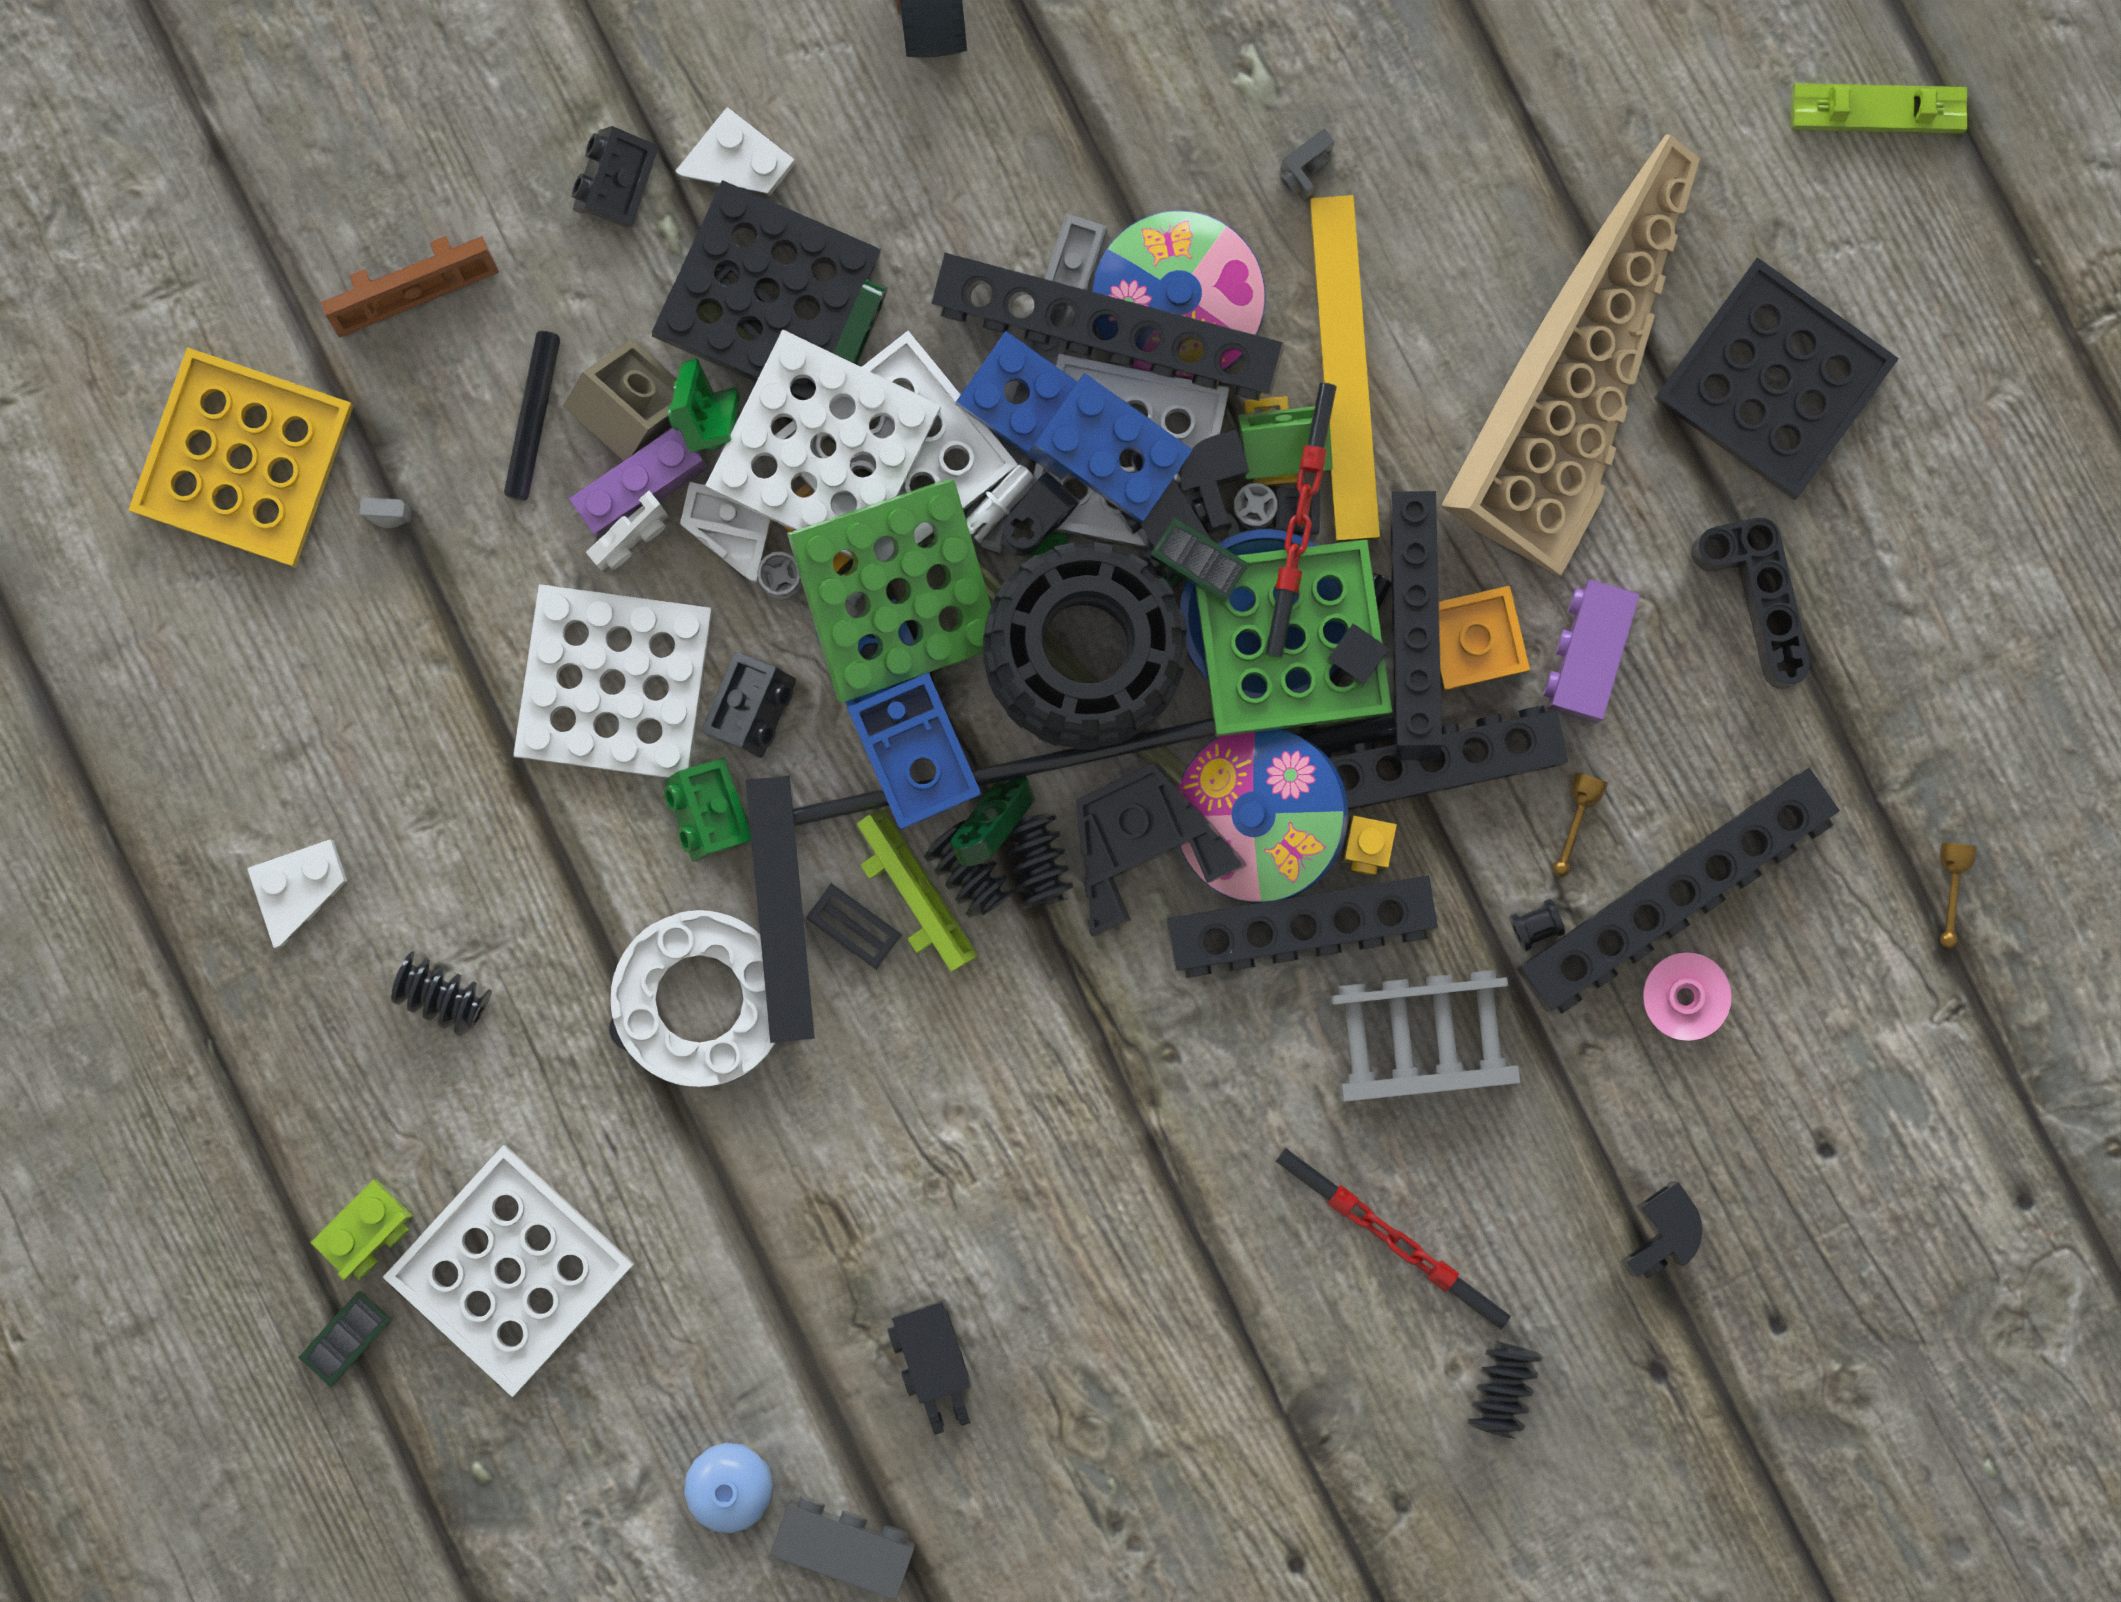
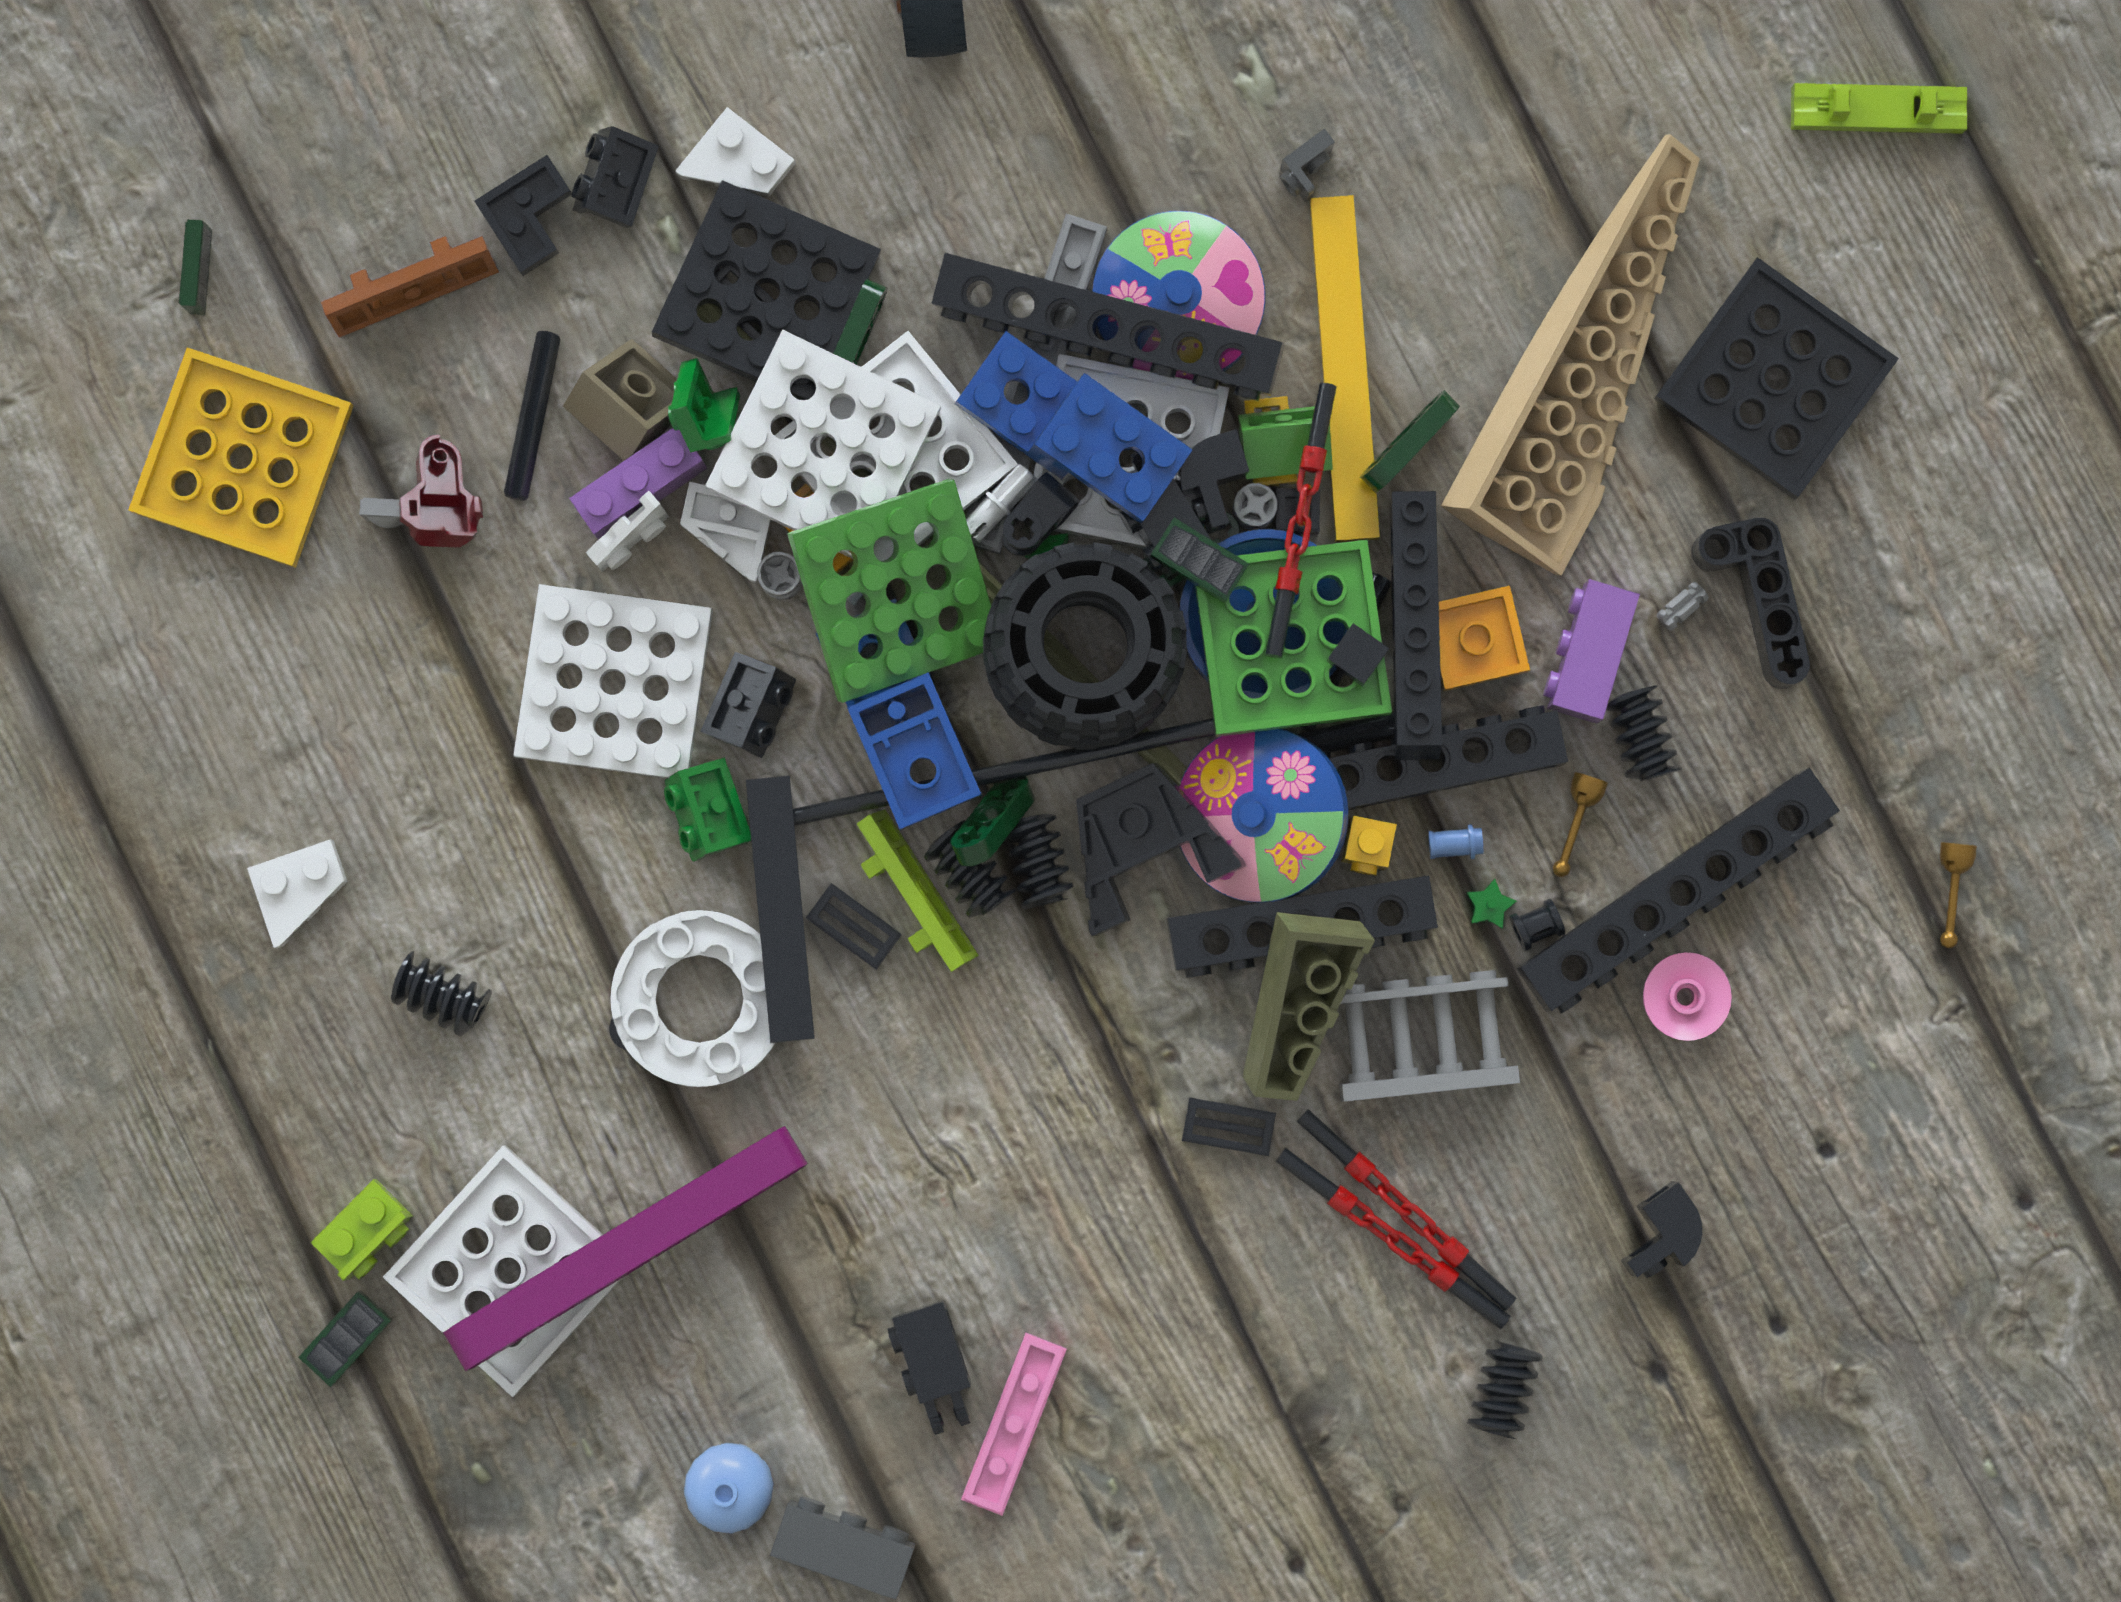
(195, 266): none -> dark green tile
(439, 504): none -> piece
(513, 212): none -> black plate
(624, 1248): none -> magenta beam
(1014, 1424): none -> bright pink tile
(1265, 1132): none -> black tile
(1301, 989): none -> olive wedge
(1410, 441): none -> dark green beam
(1451, 1250): none -> piece
(1456, 842): none -> medium blue pin
(1490, 904): none -> green piece
(1642, 734): none -> black piece
(1682, 606): none -> light grey piece

